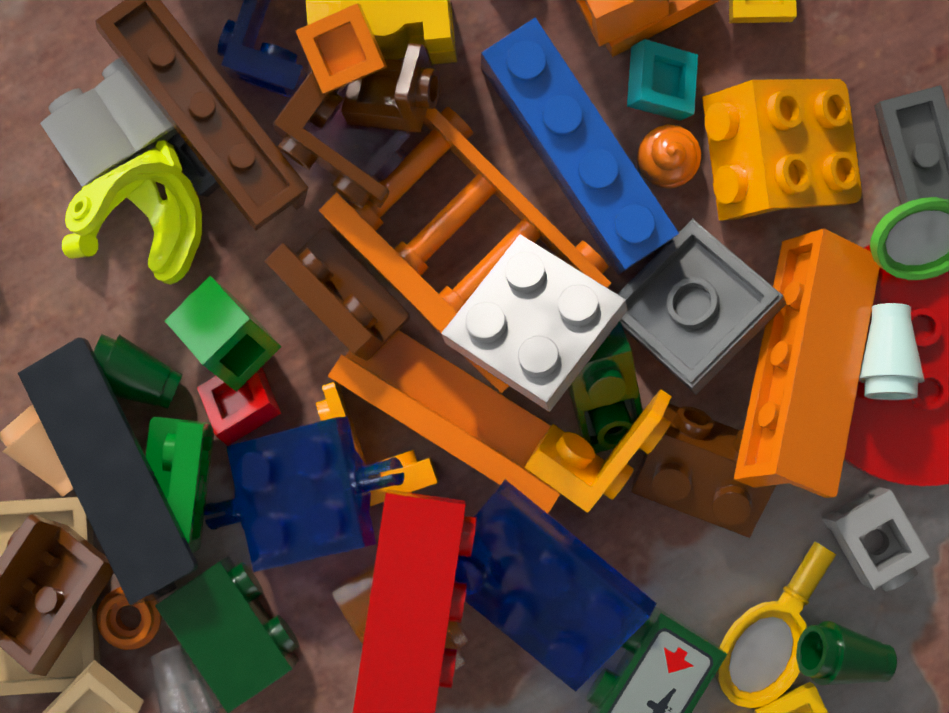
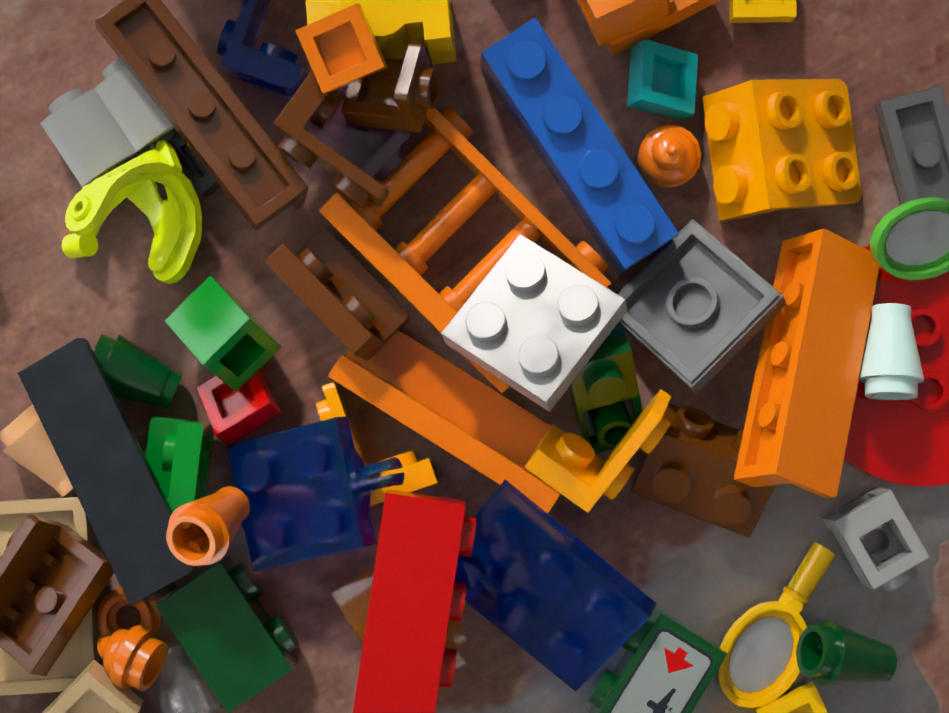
(132, 657): none -> orange plate
(205, 527): none -> orange cone

